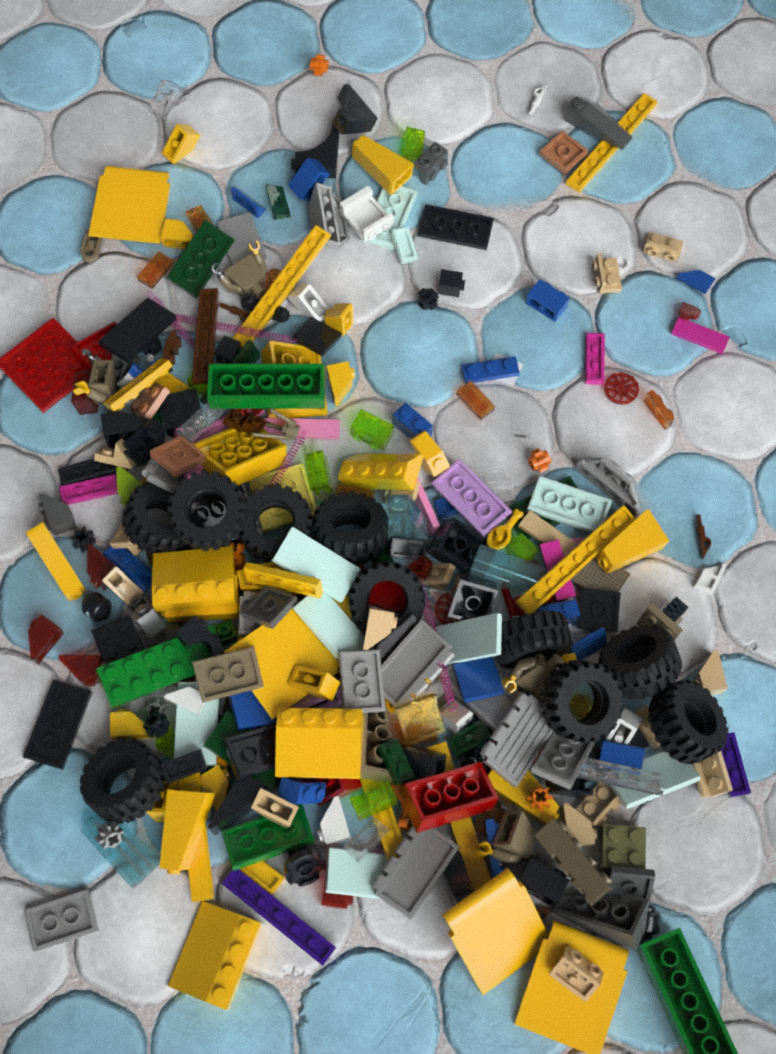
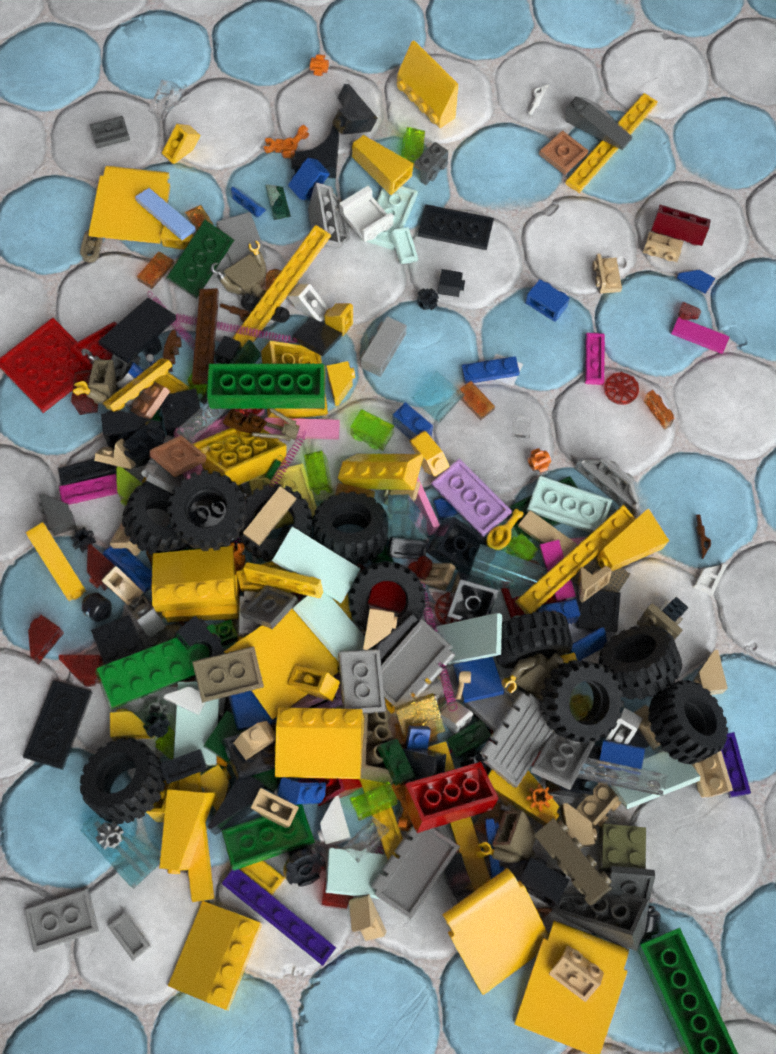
(109, 132): none -> dark grey plate
(129, 936): none -> light grey tile
(165, 214): none -> light blue tile
(255, 739): none -> tan slope
(269, 516): none -> tan tile
(273, 468): none -> green piece
(288, 146): none -> orange piece
(366, 918): none -> tan slope
(383, 346): none -> light grey brick
(418, 737): none -> blue plate
(428, 85): none -> yellow slope
(438, 396): none -> clear light blue tile
(464, 677): none -> tan hand
(592, 583): none -> tan slope
(681, 225): none -> dark red brick

